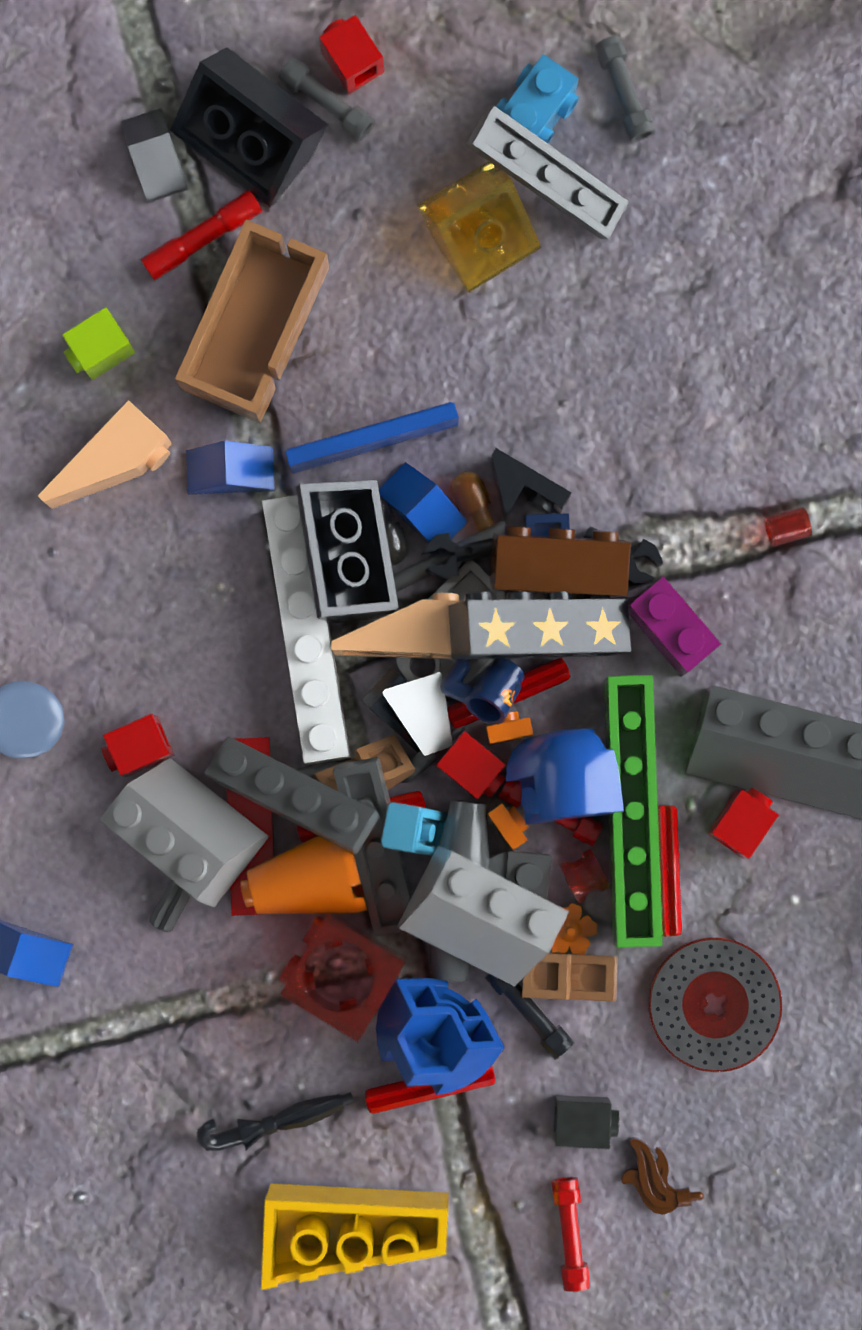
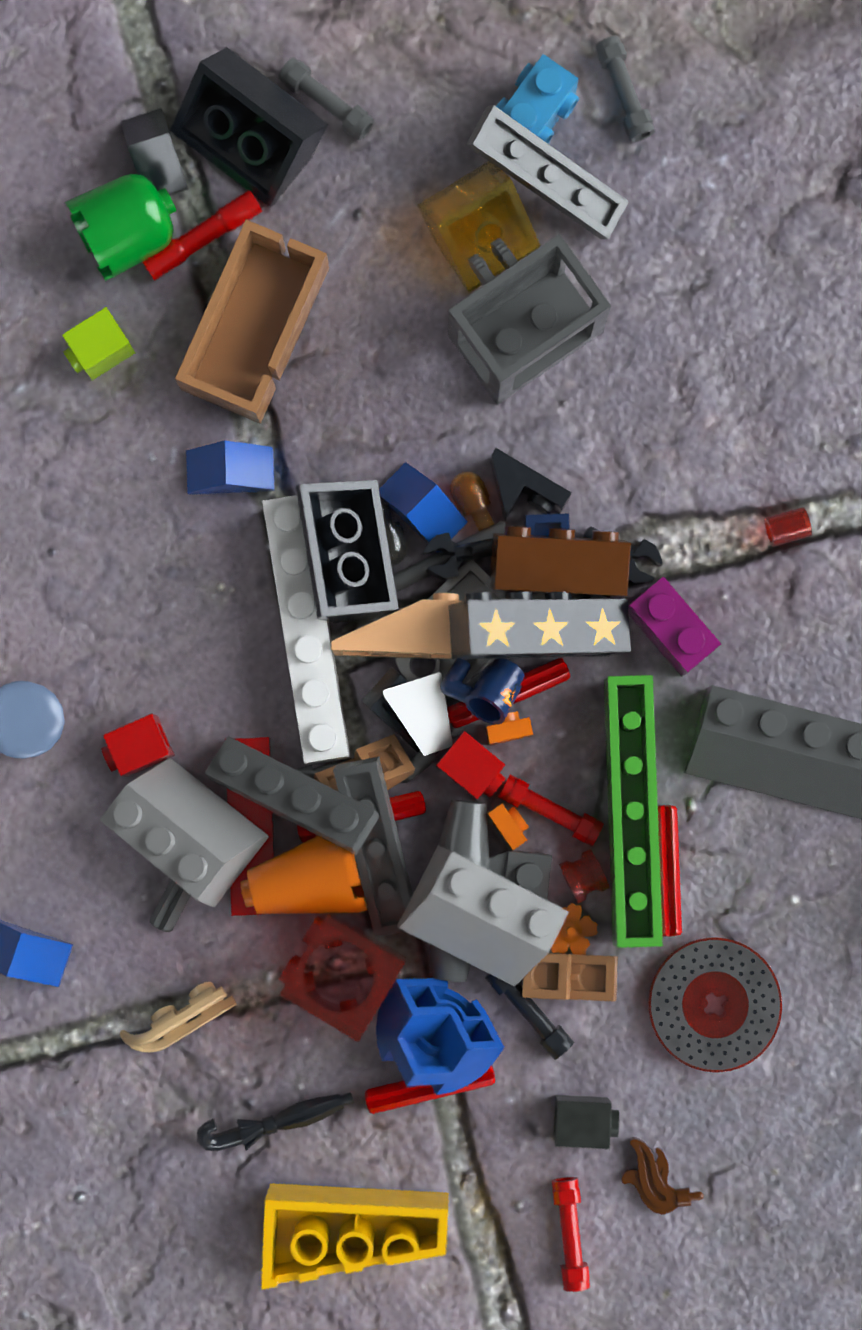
(116, 454): light nougat slope -> none
(123, 222): none -> green cylinder
(173, 1023): none -> tan piece
(351, 53): red brick -> none
(372, 437): blue tile -> none
(412, 828): medium azure slope -> none
(525, 316): none -> dark grey piece
(565, 776): blue brick -> none
(744, 822): red brick -> none

